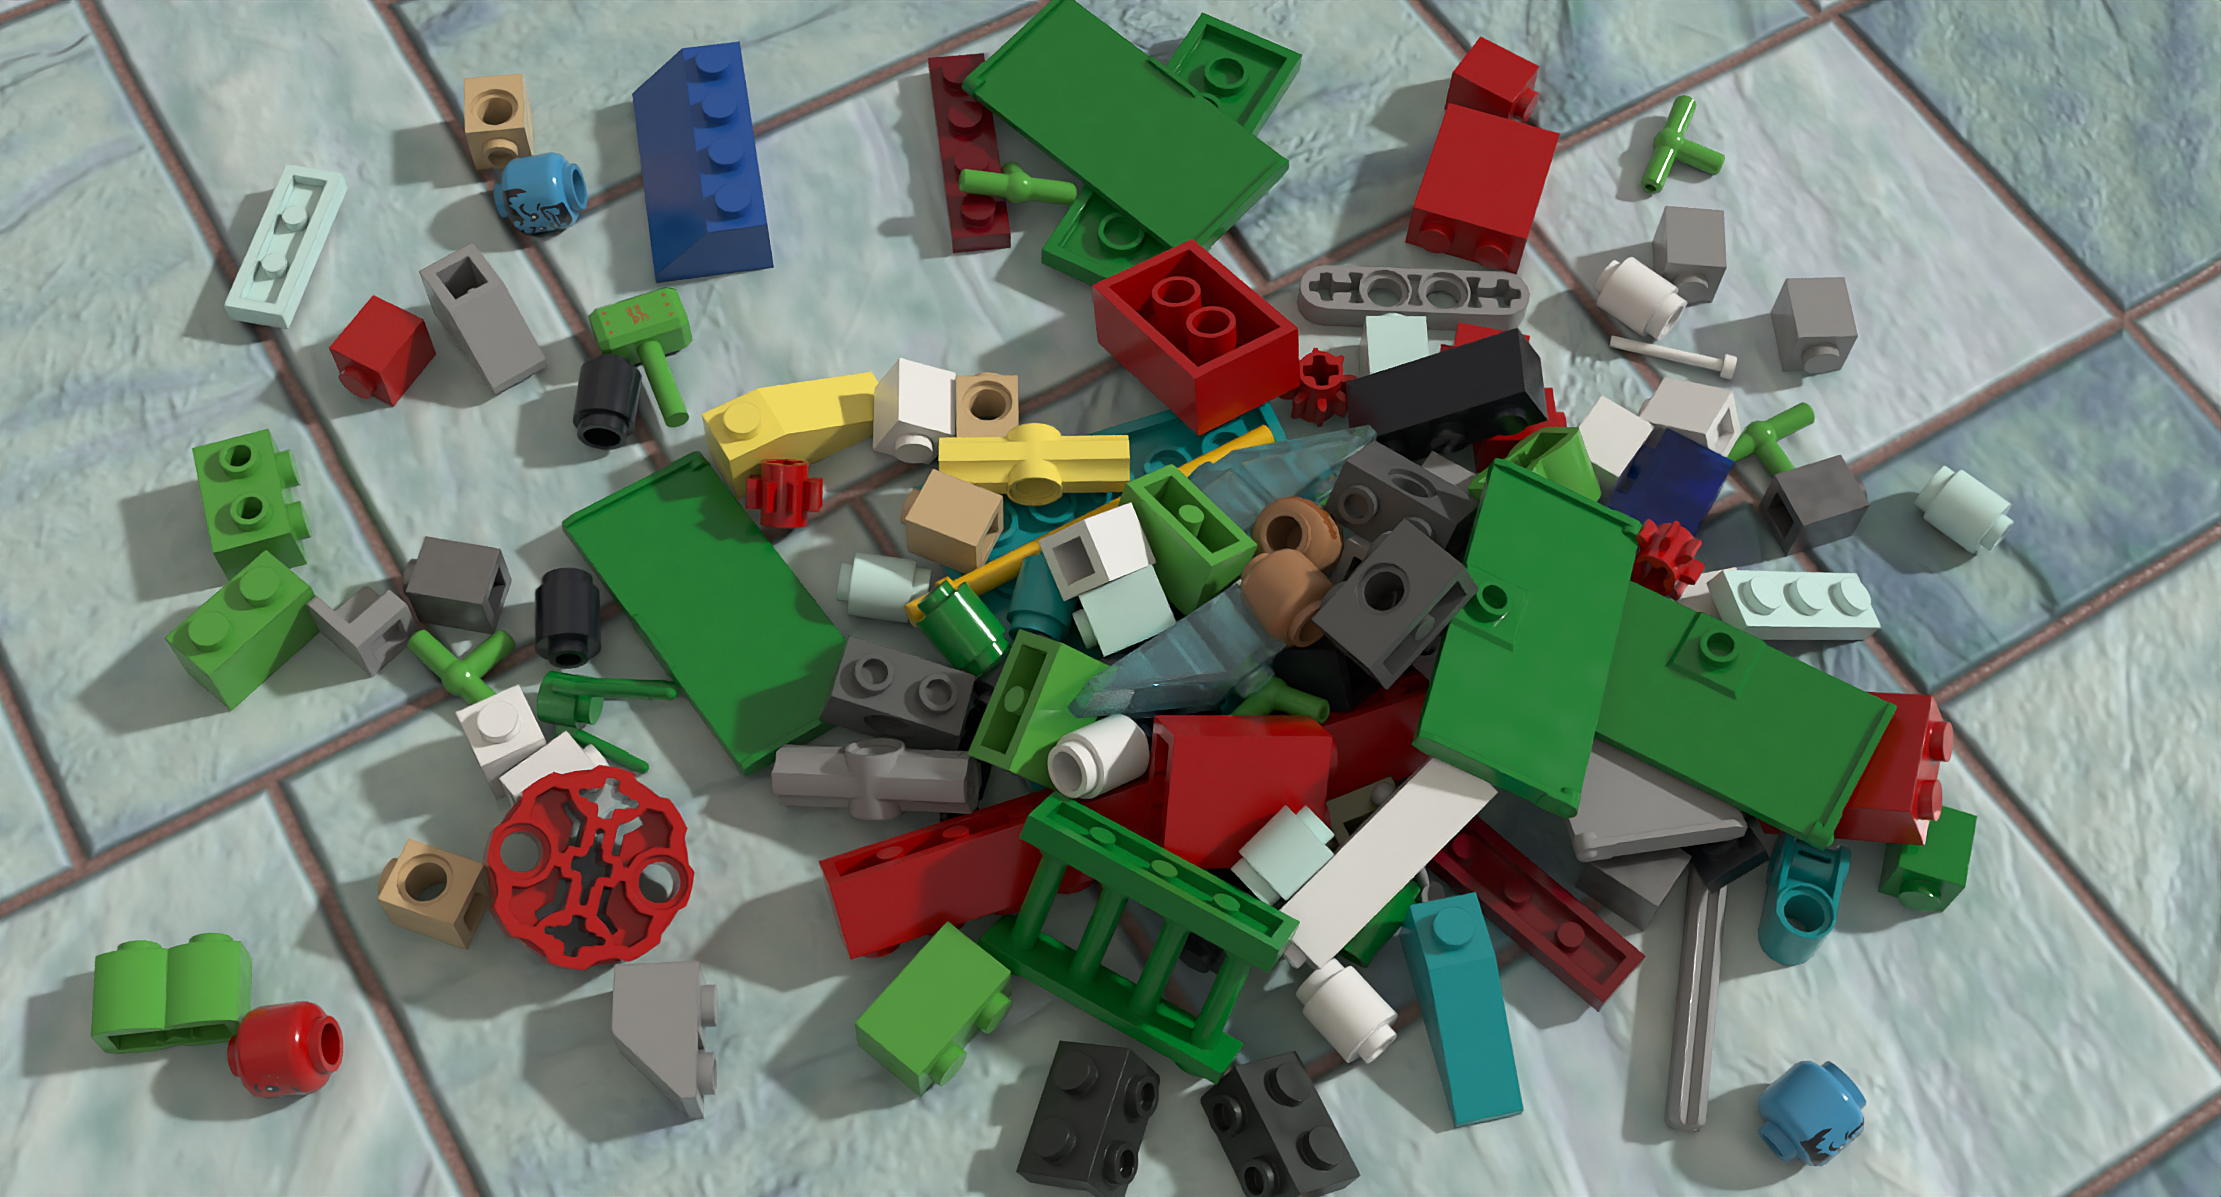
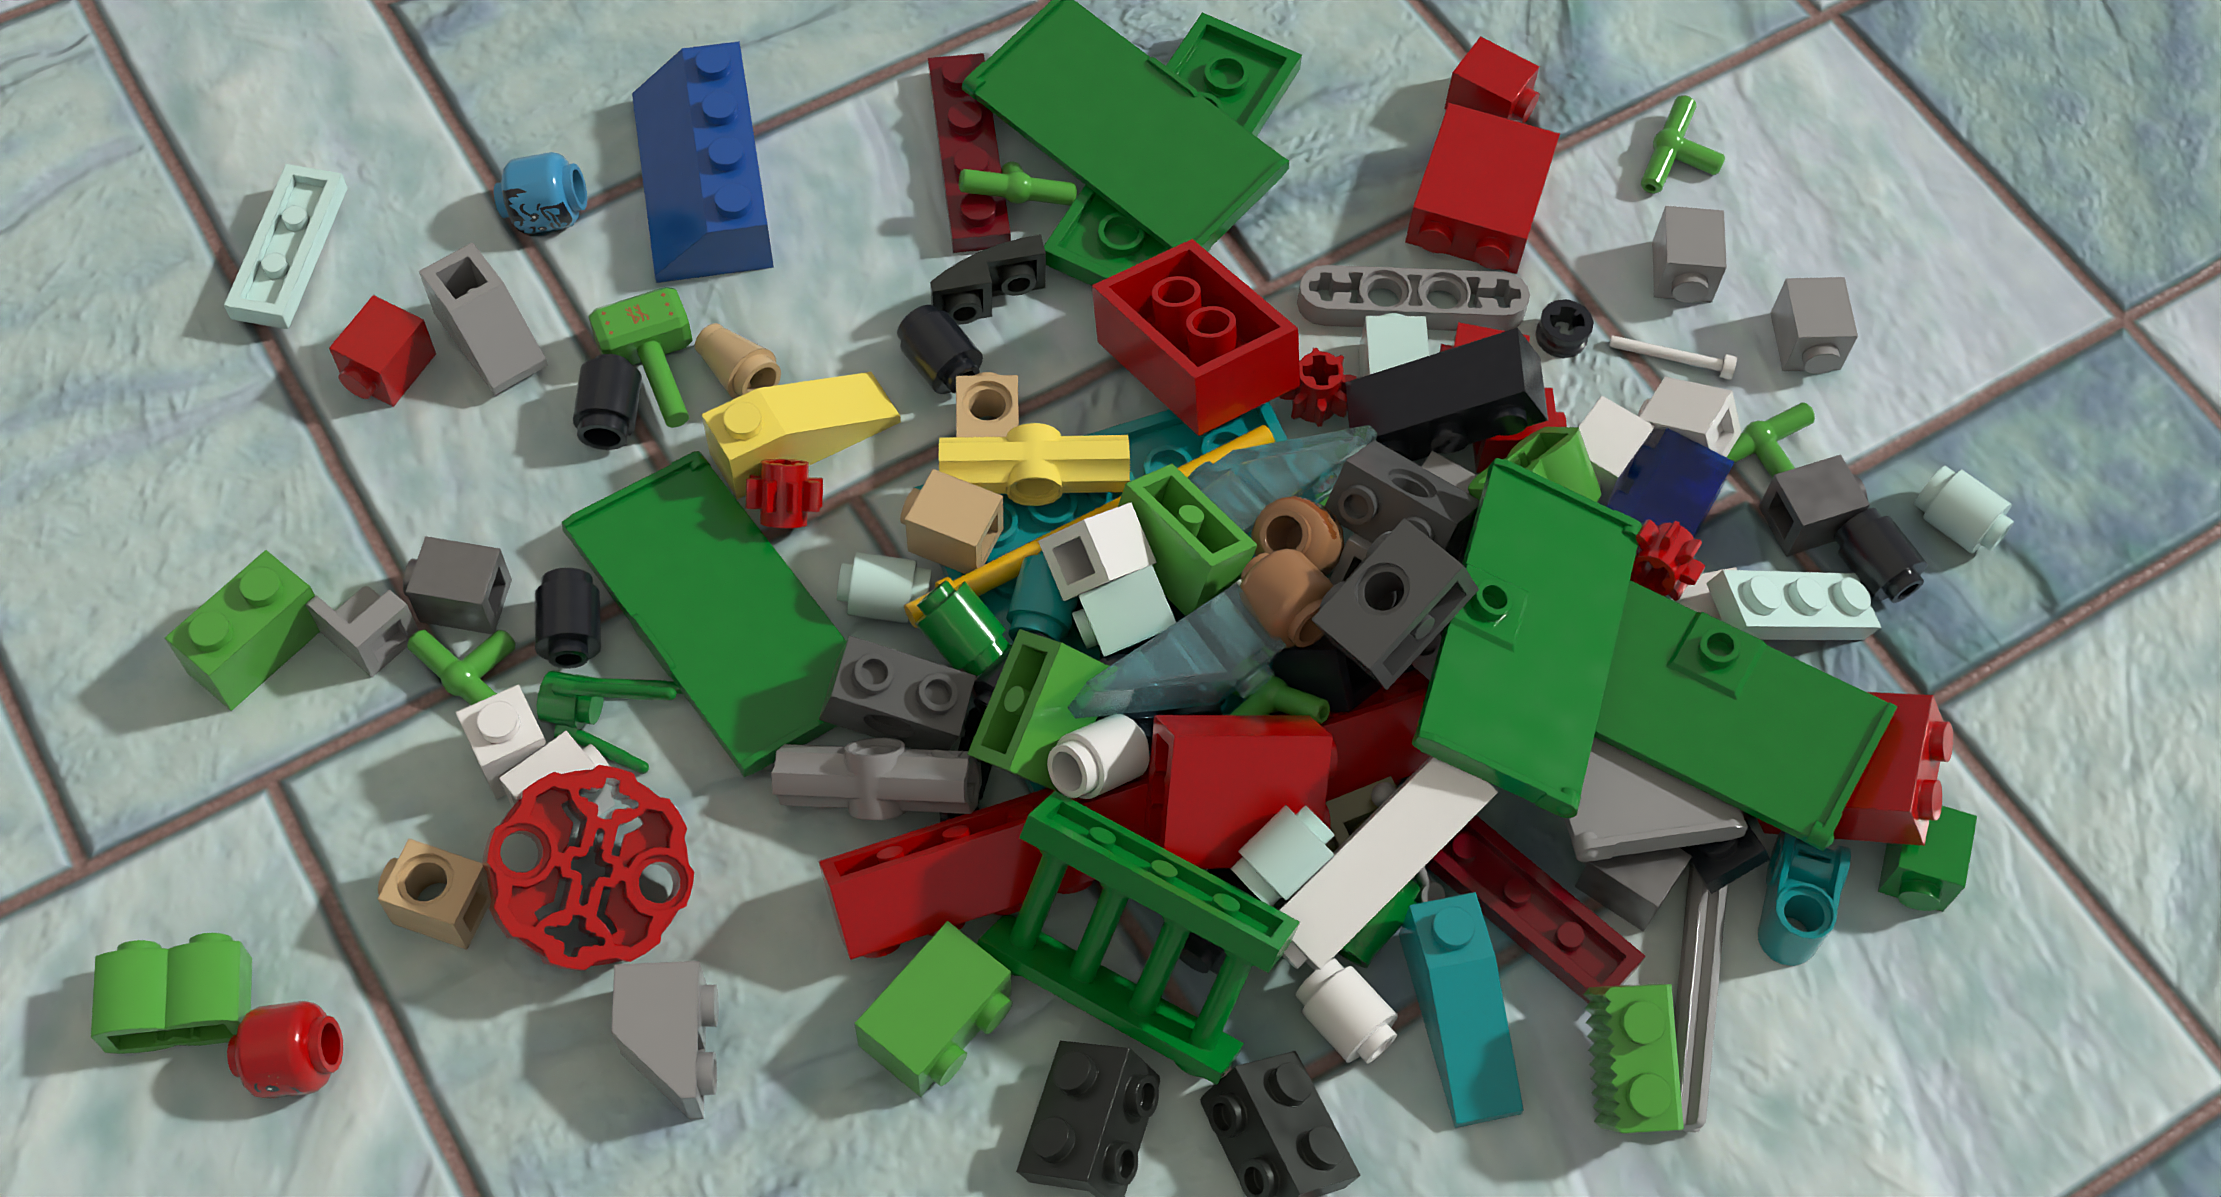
(251, 502): bright green brick -> none
(497, 120): tan brick -> none
(737, 360): none -> tan cone
(913, 411): white brick -> none
(938, 348): none -> black brick
(1004, 269): none -> pearl dark grey slope
(1561, 344): none -> black bush
(1634, 1058): none -> bright green brick
(1639, 298): white brick -> none
(1811, 1113): dark azure head -> none
(1880, 556): none -> black brick

